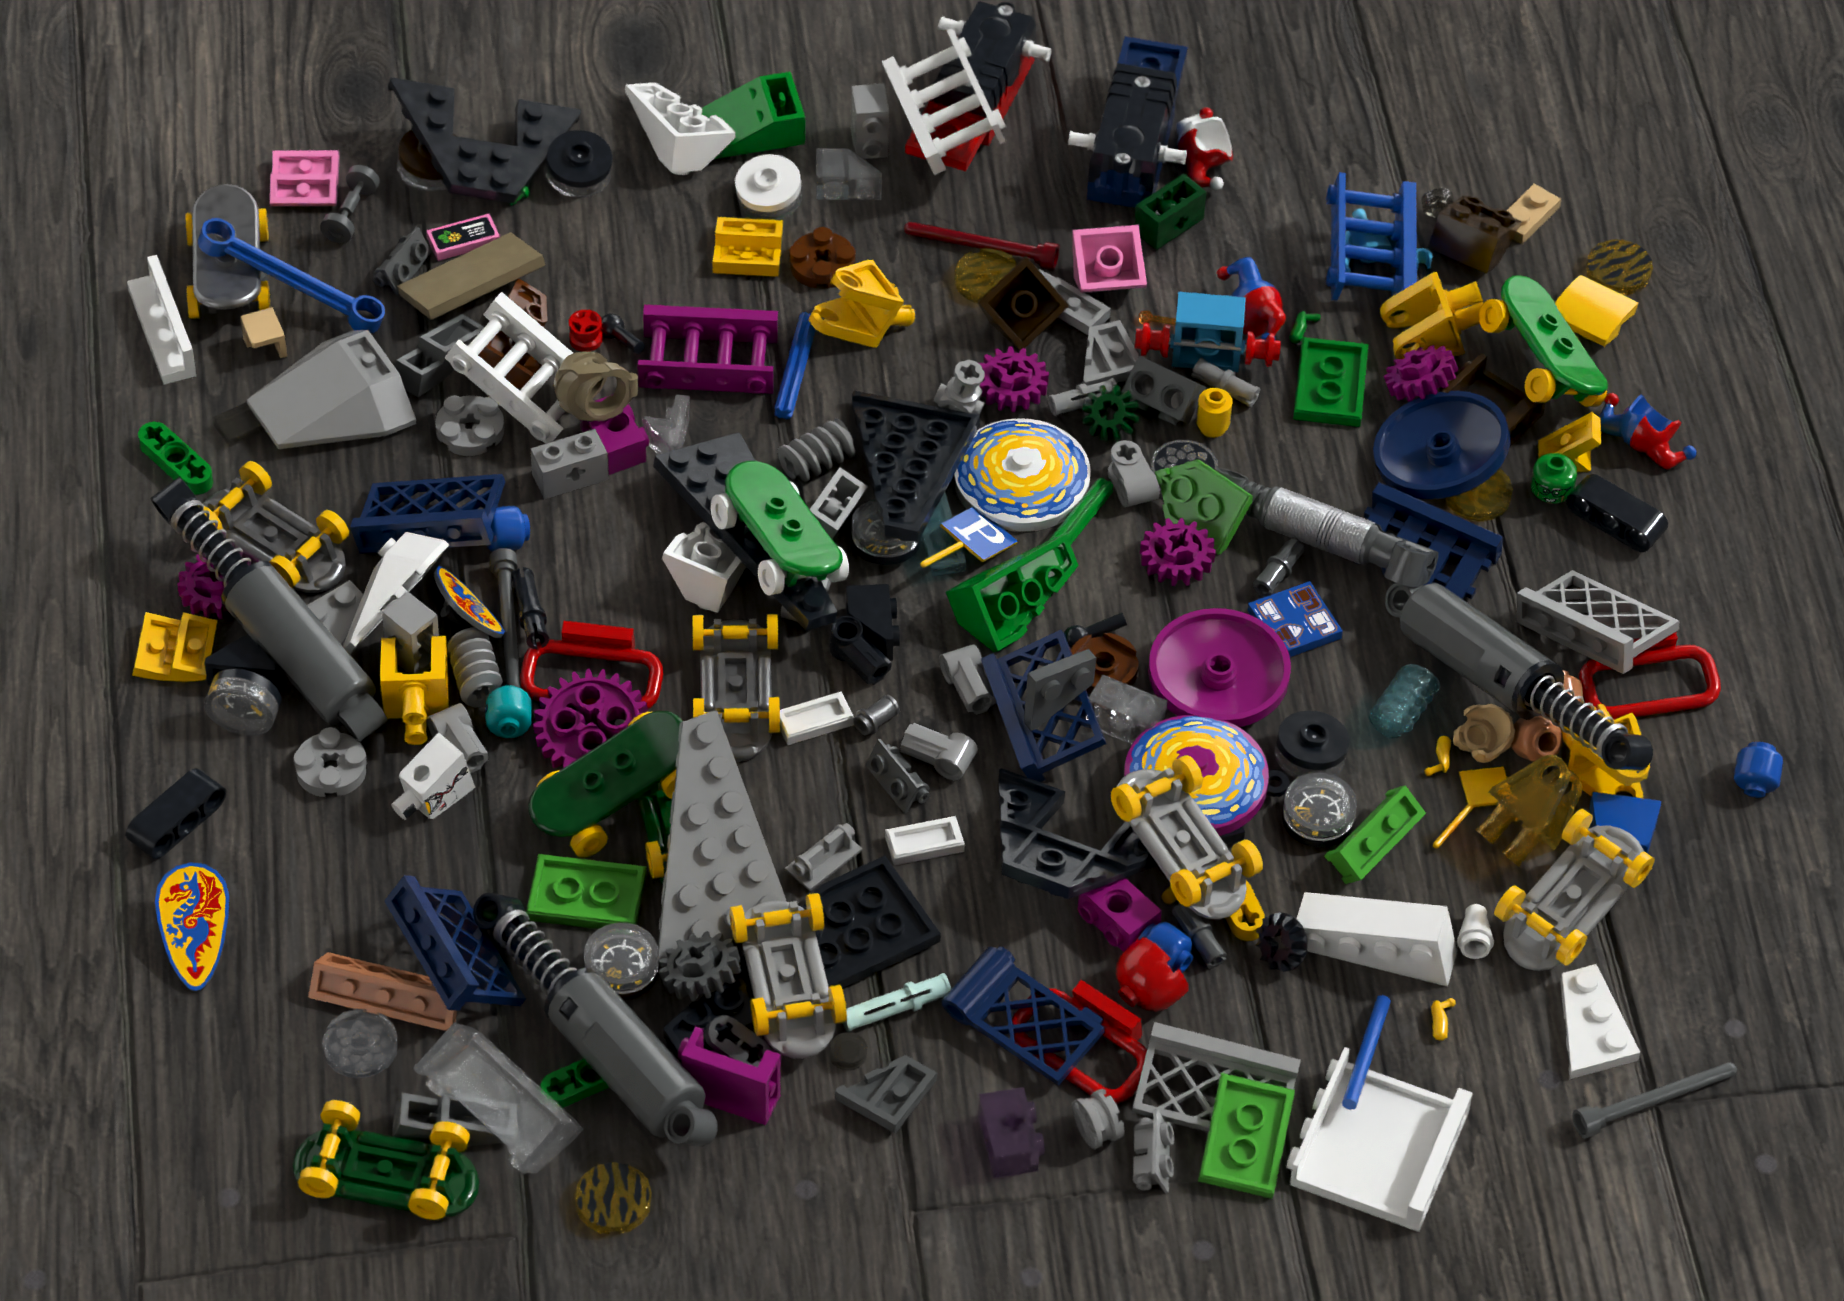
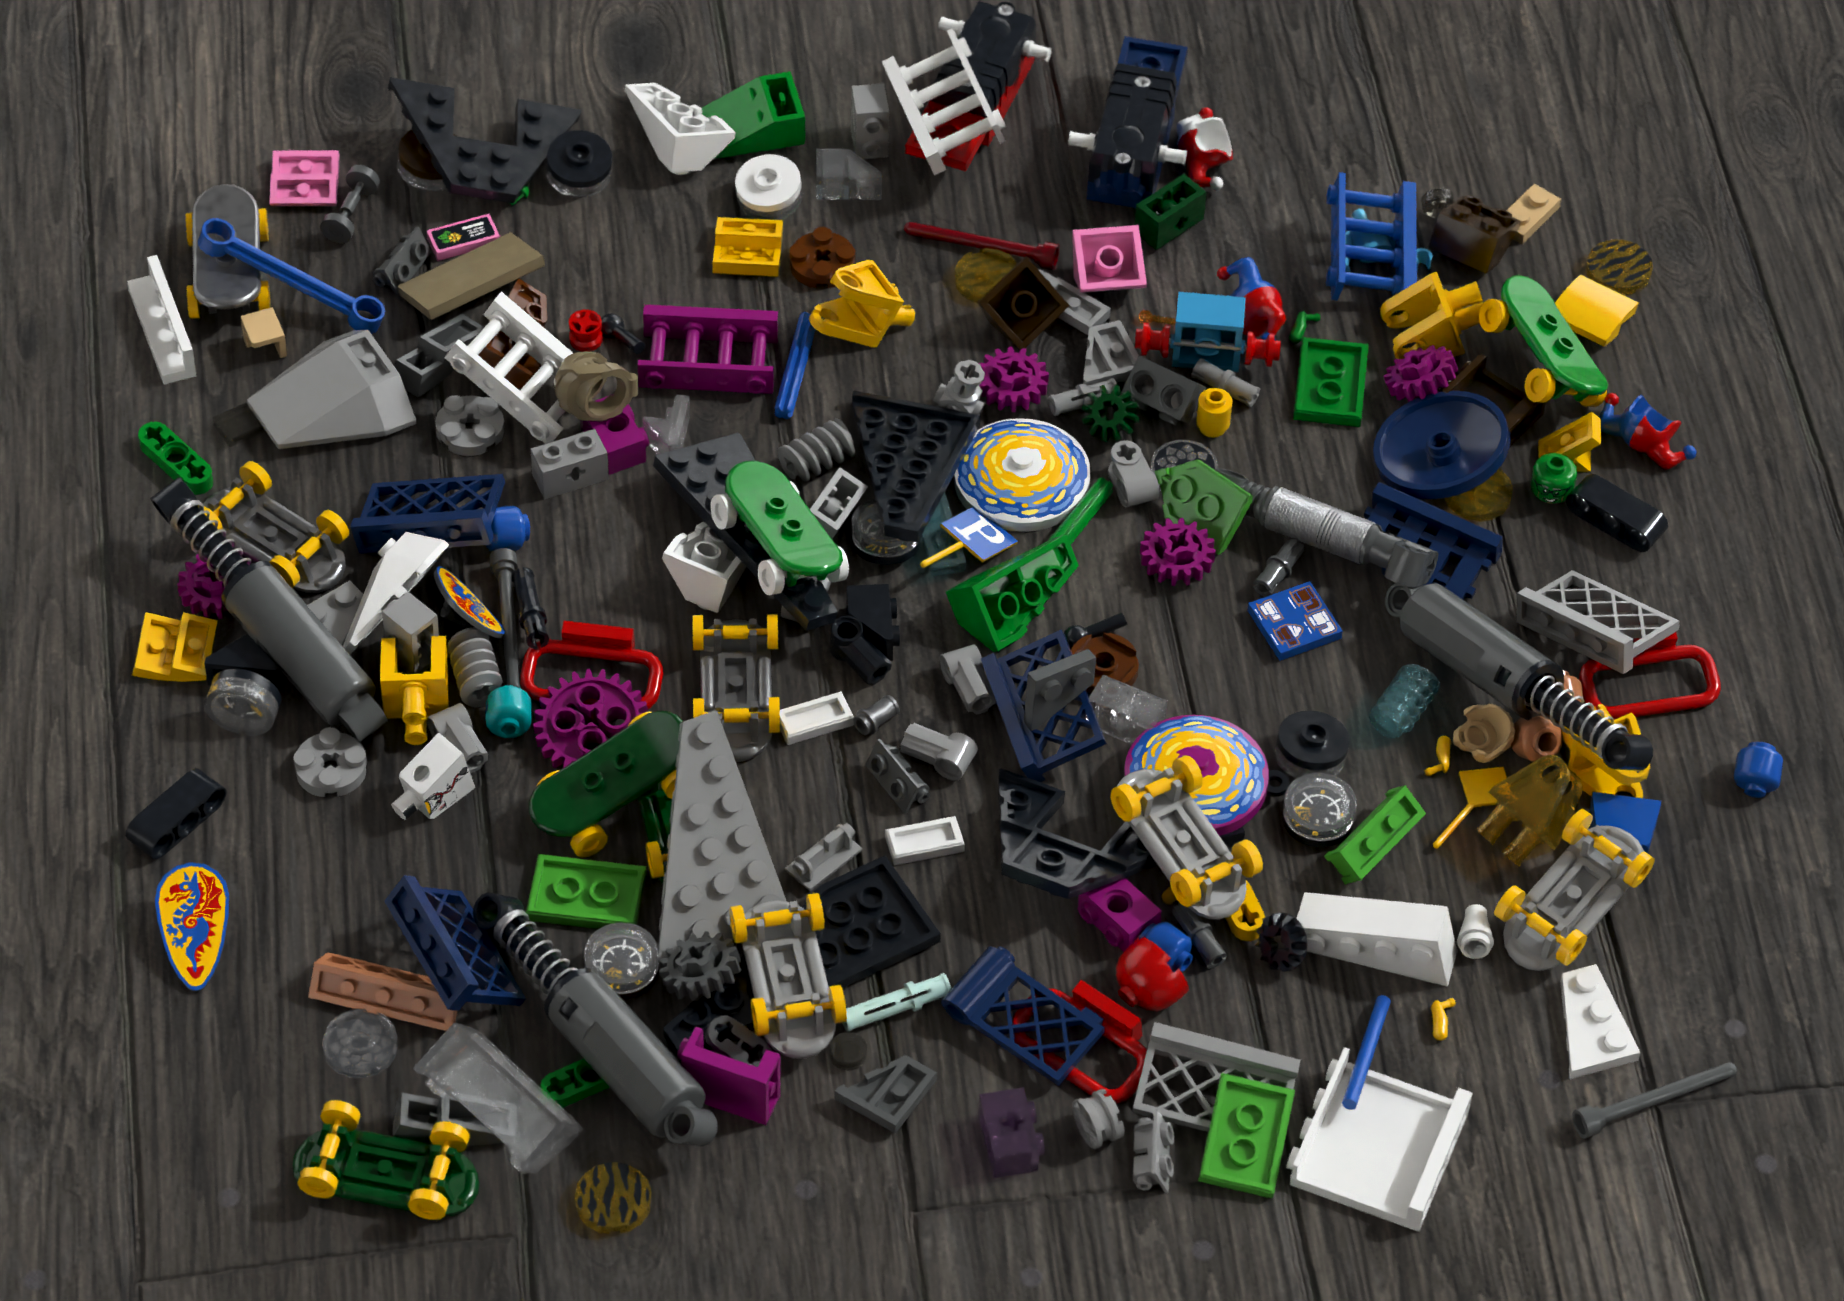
(1220, 666): magenta dish -> none

